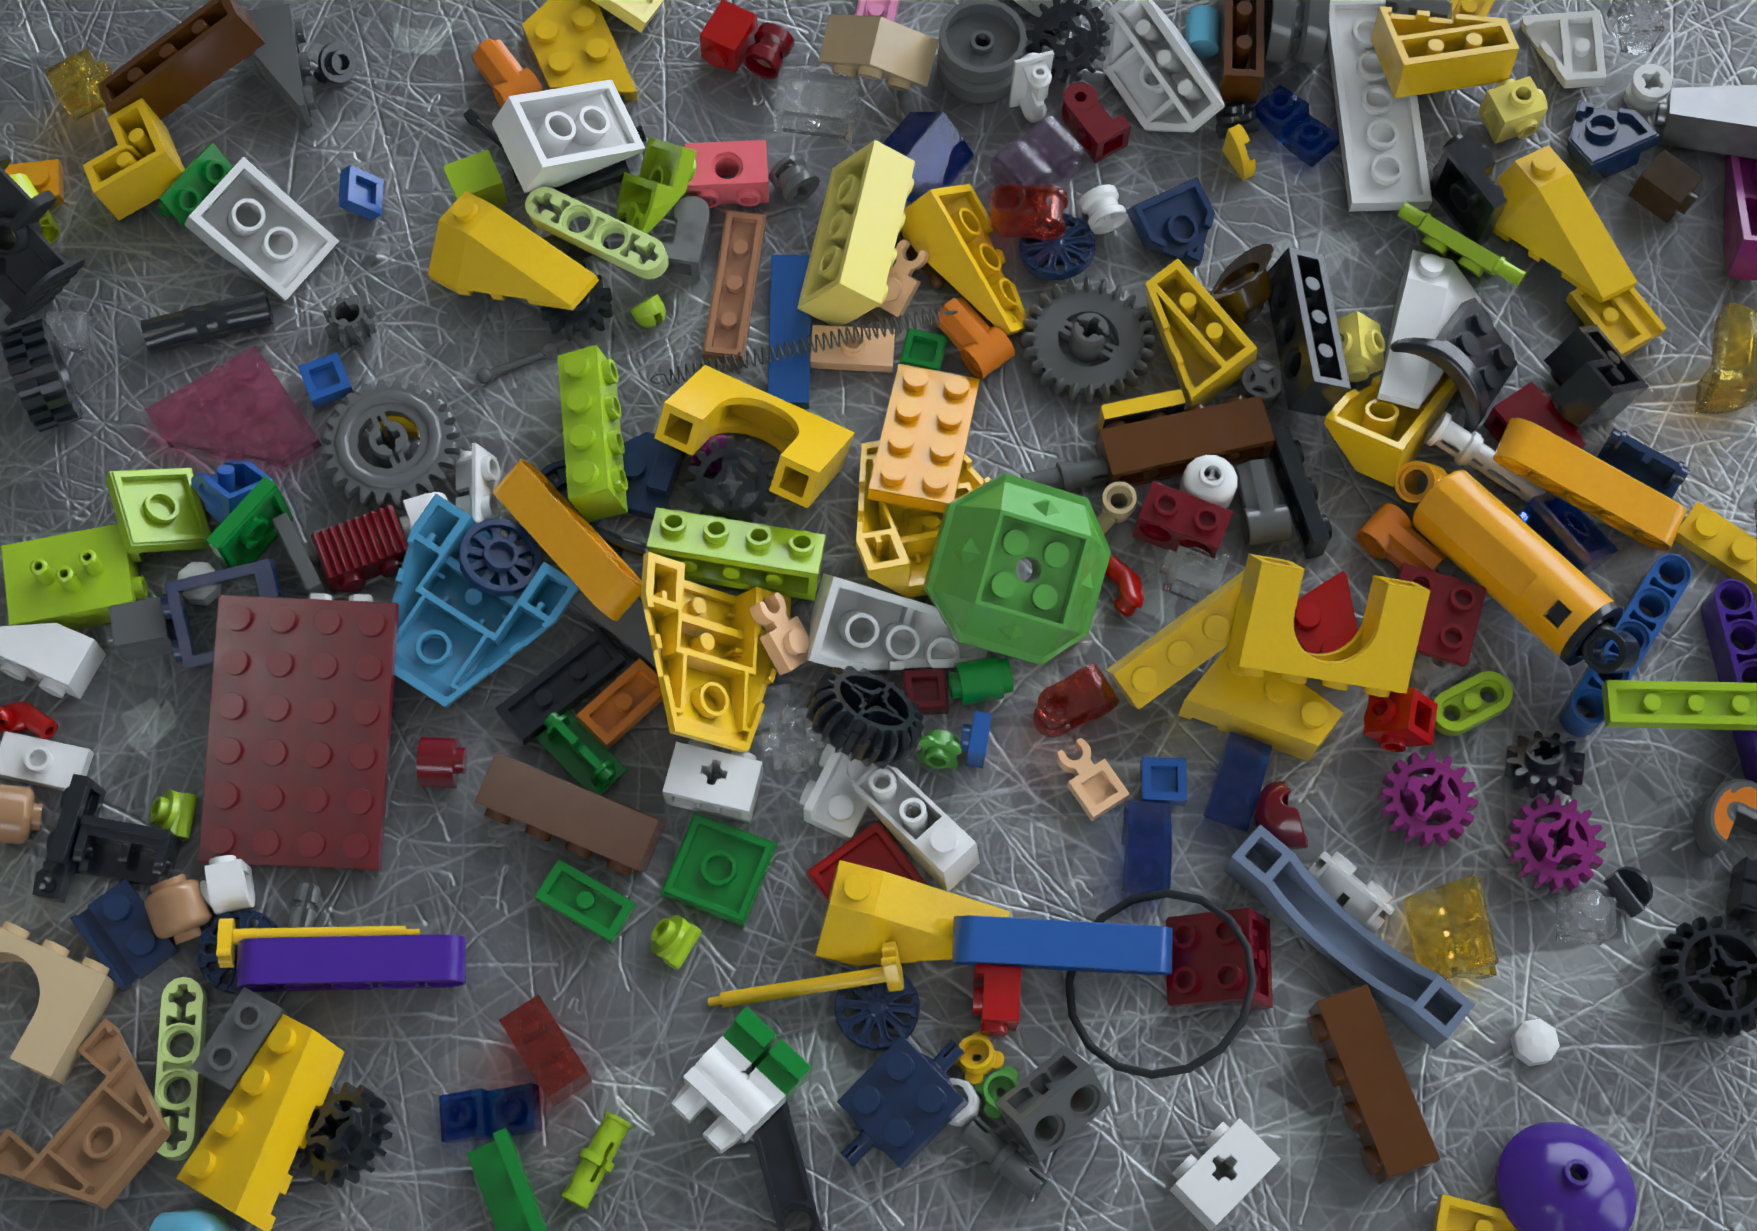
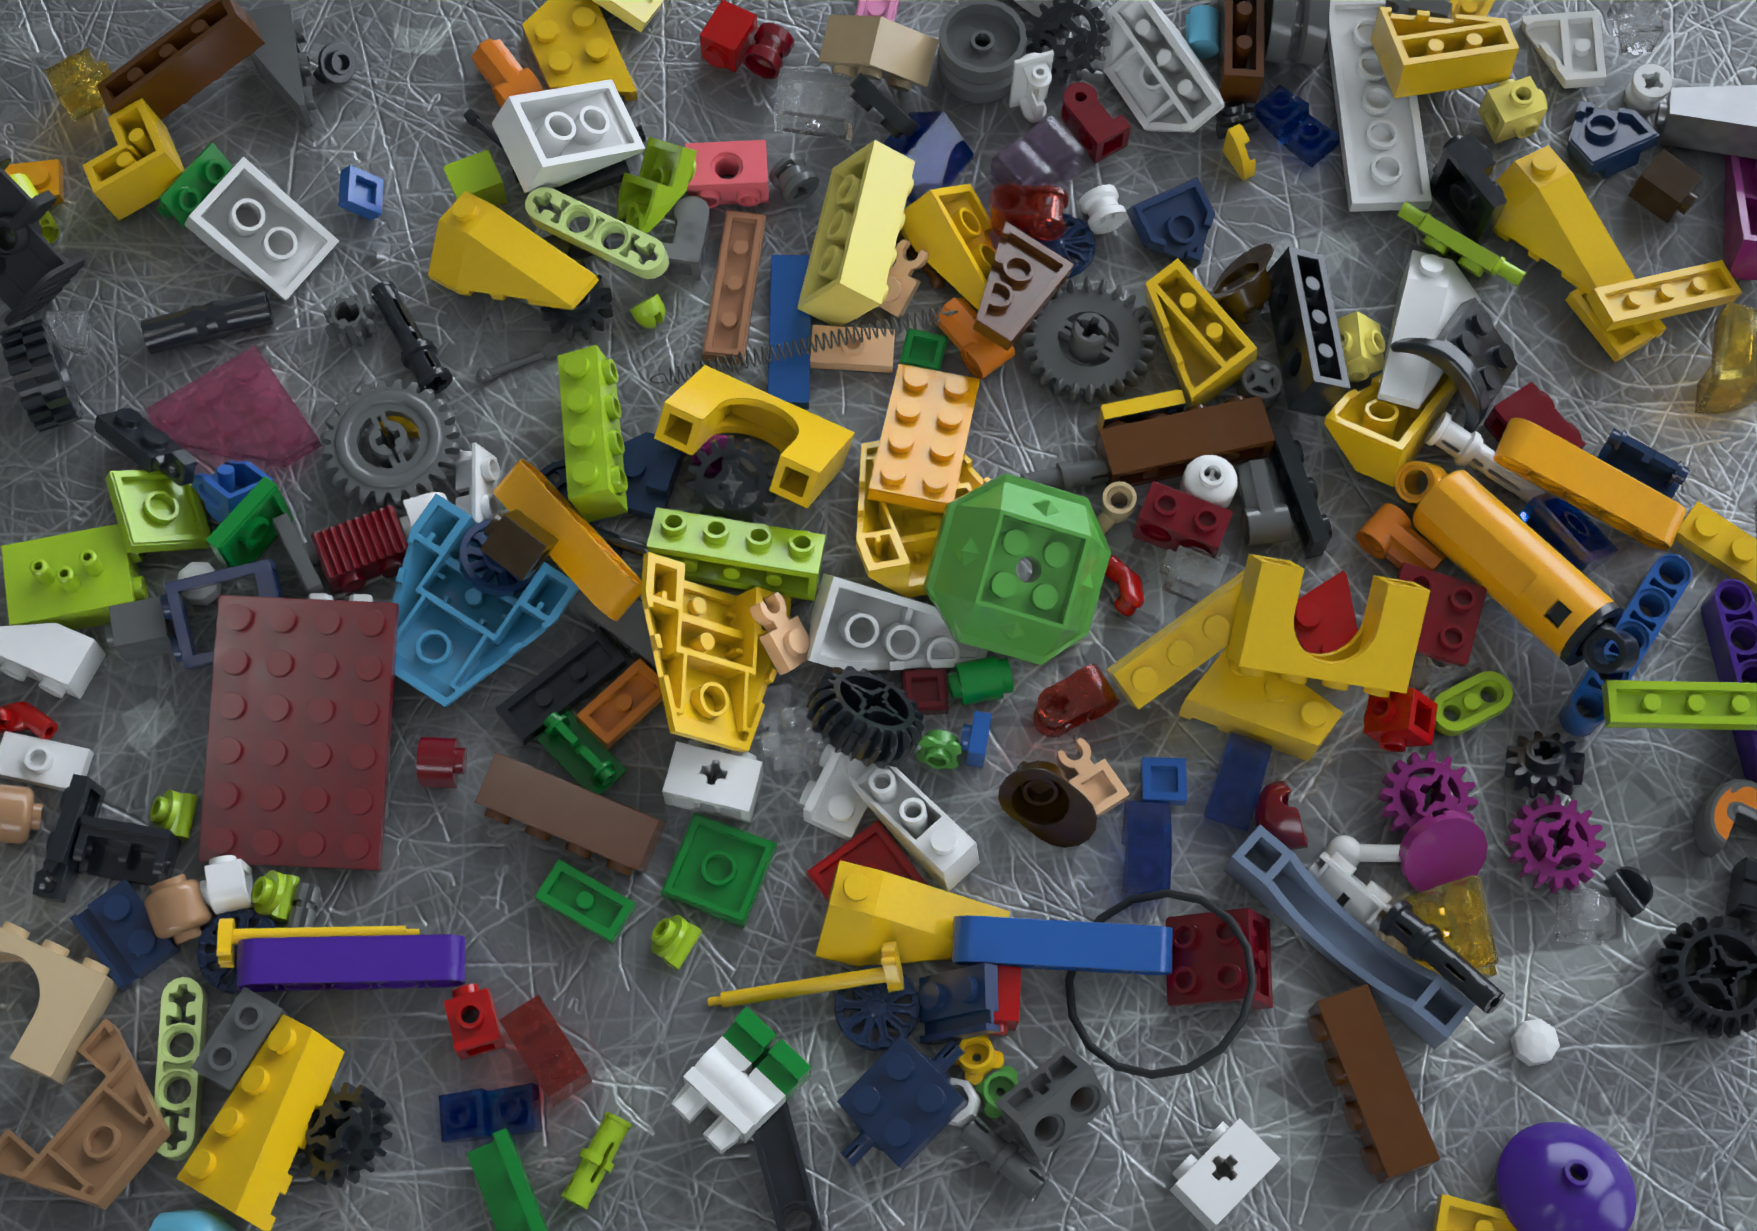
(146, 445): none -> black hinge
(274, 895): none -> lime plate
(325, 379): blue plate -> none
(417, 351): none -> black pin
(476, 1037): none -> red brick
(517, 543): none -> dark brown brick
(870, 96): none -> black plate
(959, 1003): none -> dark blue plate
(1018, 286): none -> wing
(1048, 804): none -> dark brown piece
(1356, 853): none -> white bar
(1426, 944): none -> black pin
(1442, 850): none -> magenta tile
(1592, 377): black brick -> none
(1663, 295): none -> yellow plate

